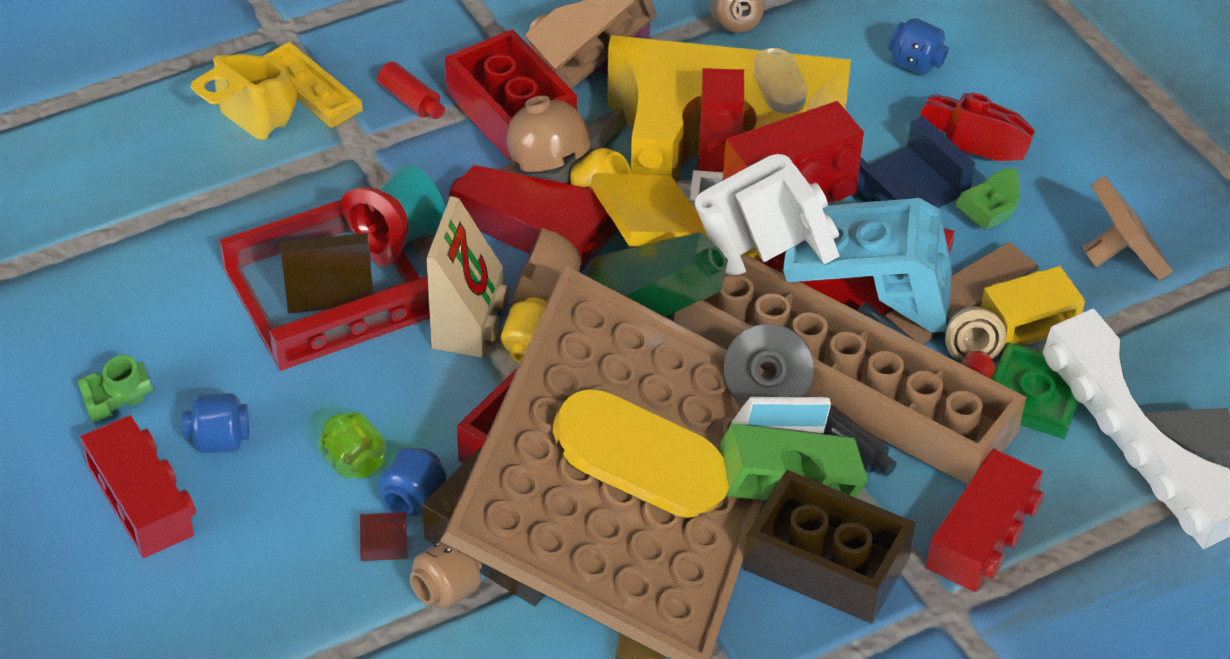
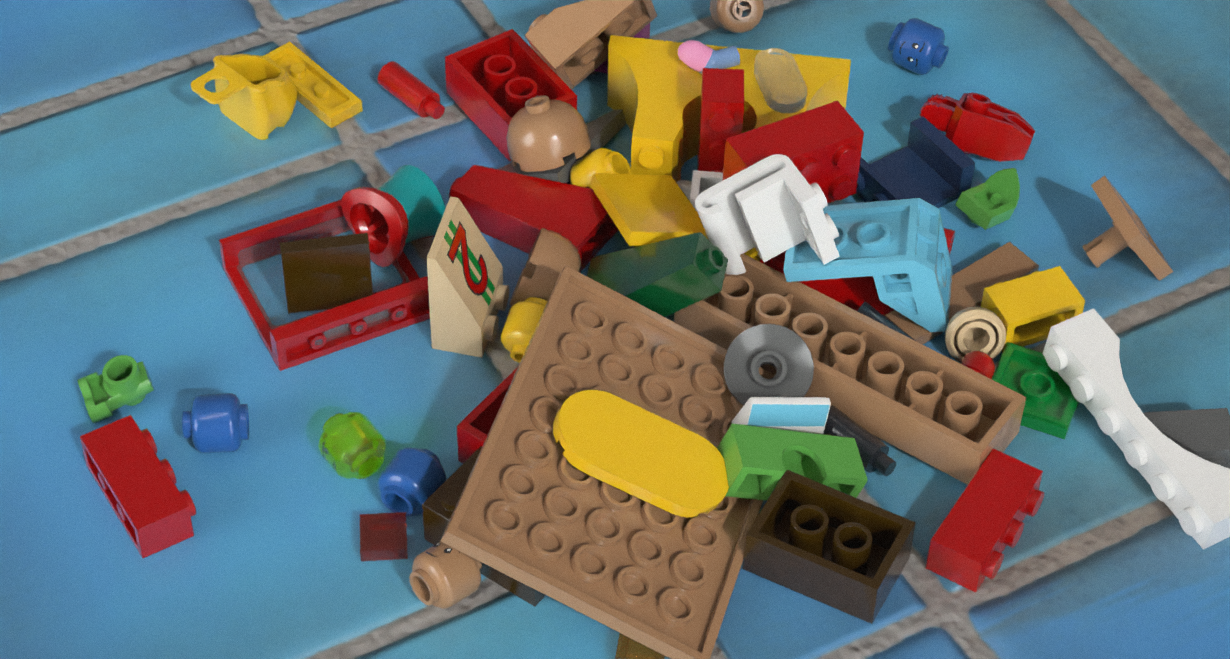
(699, 56): none -> arm

